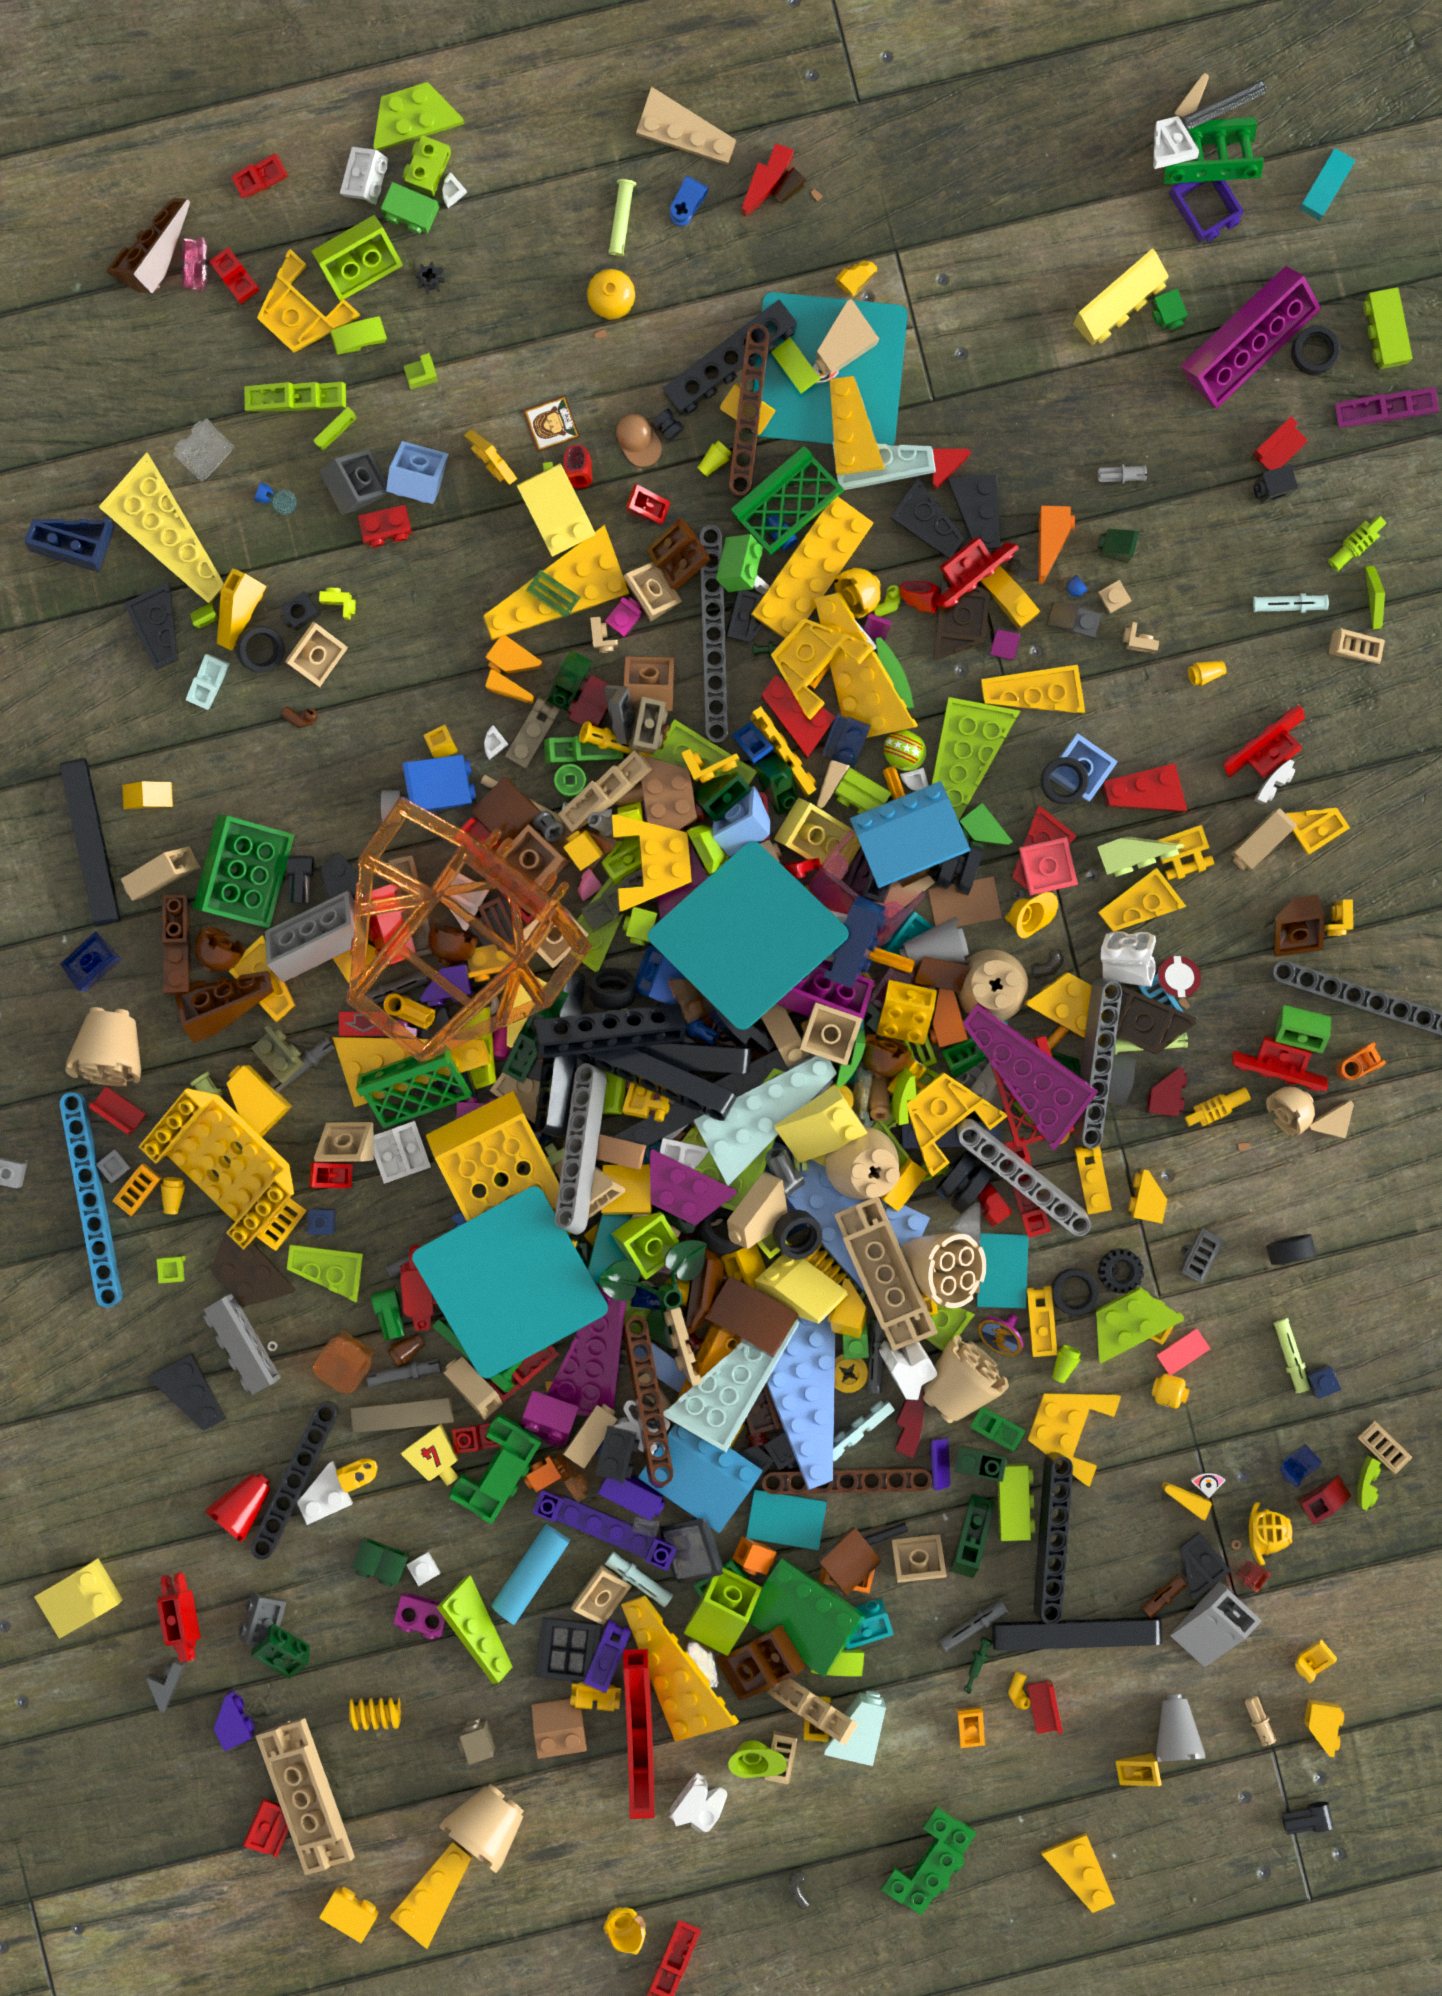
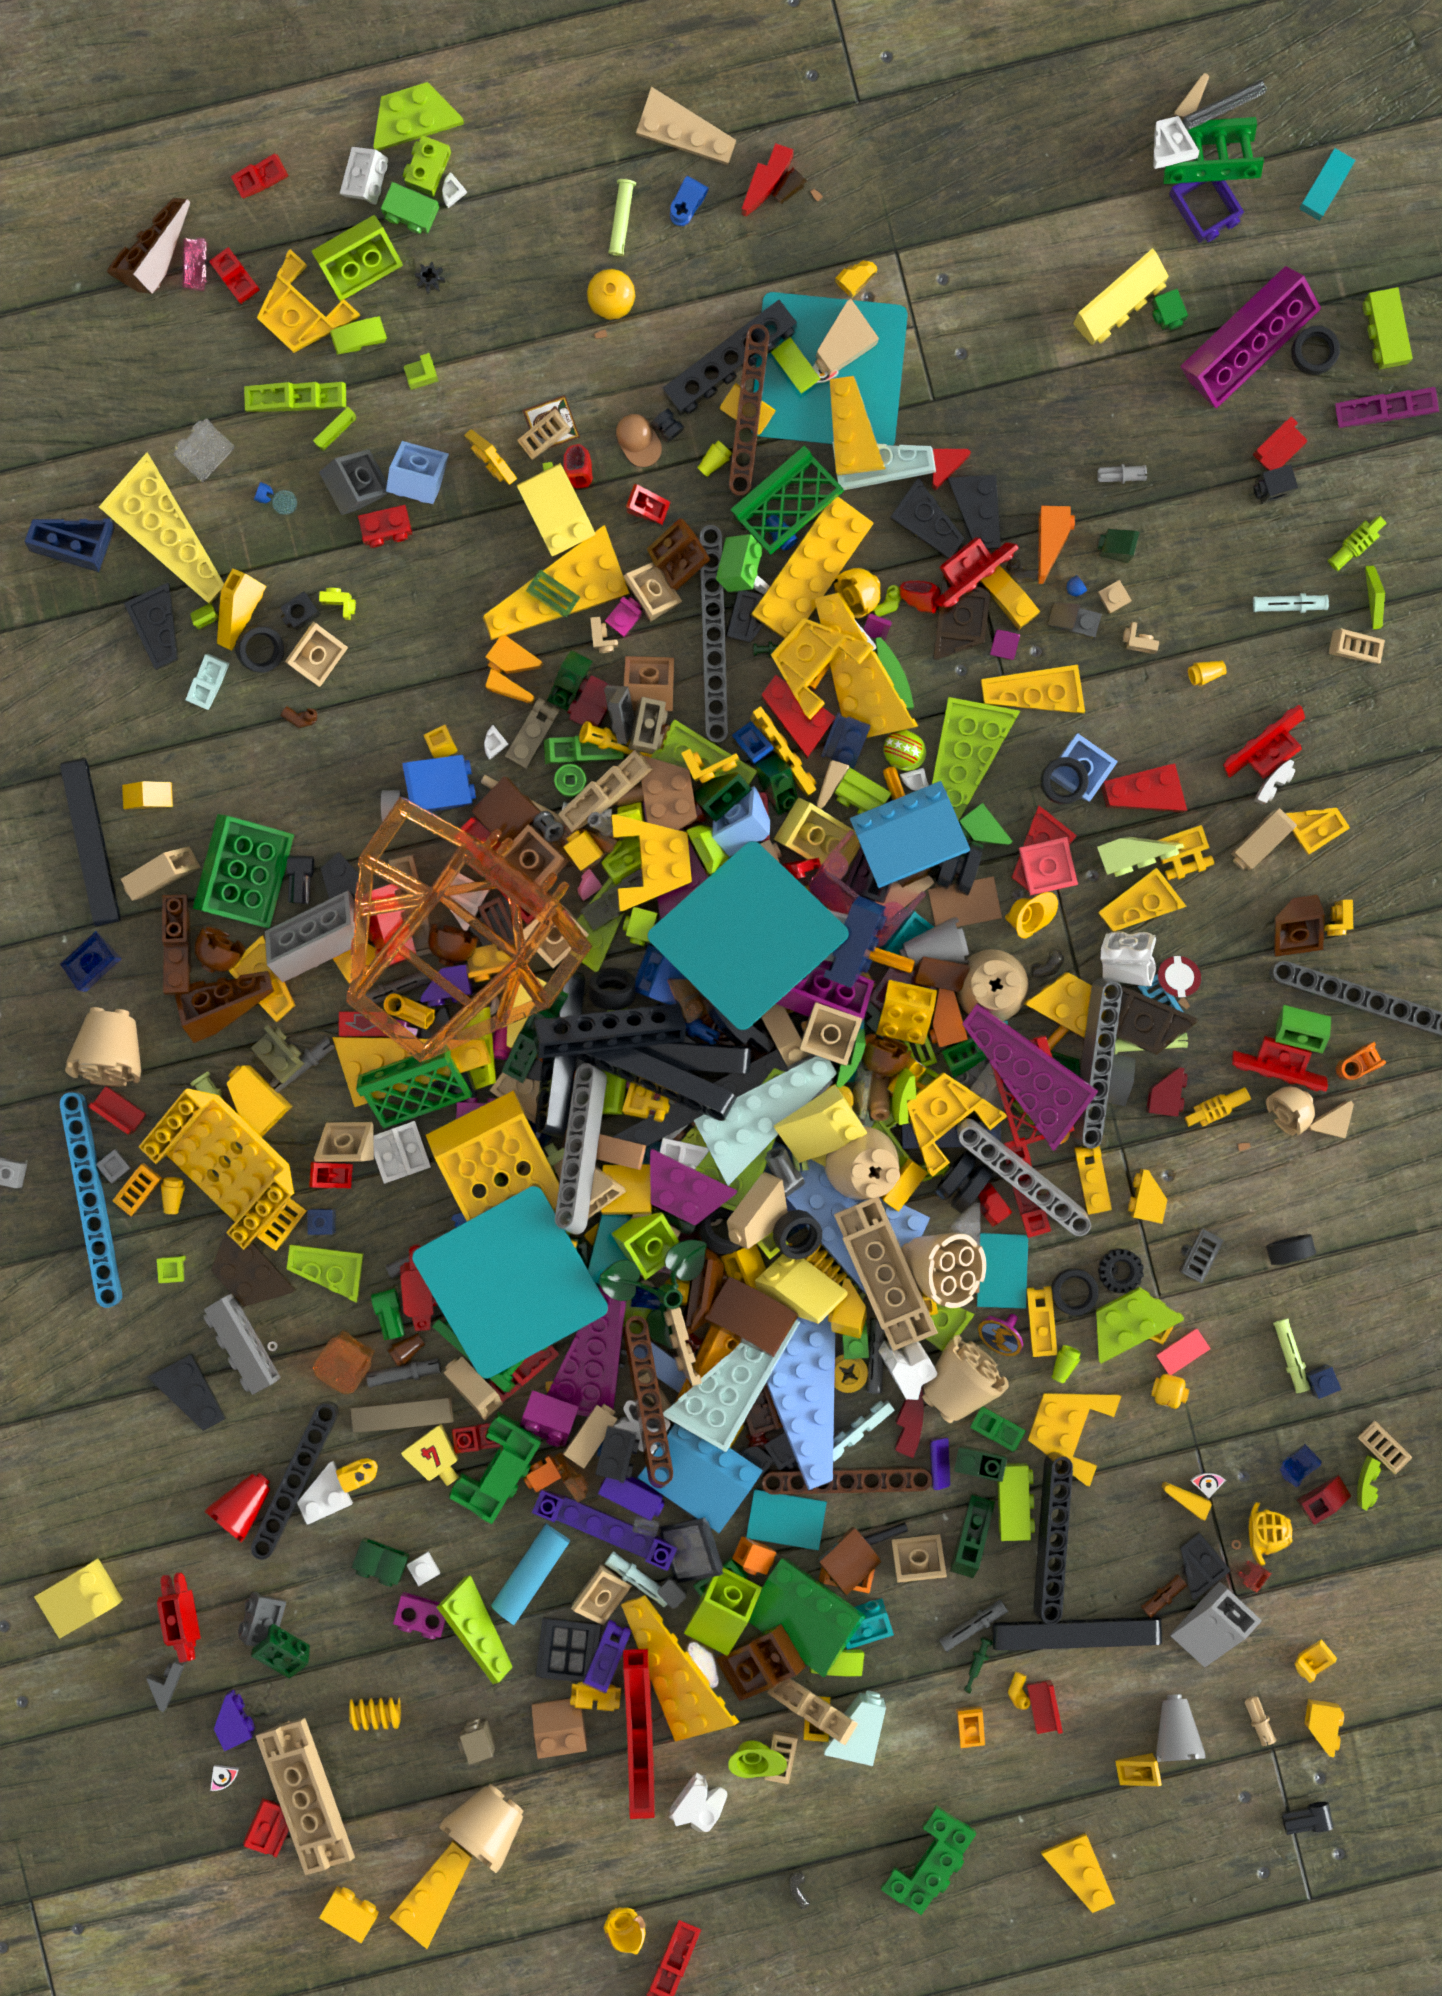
(223, 1776): none -> white tile
(557, 435): none -> tan slope
(672, 1592): none -> dark grey slope

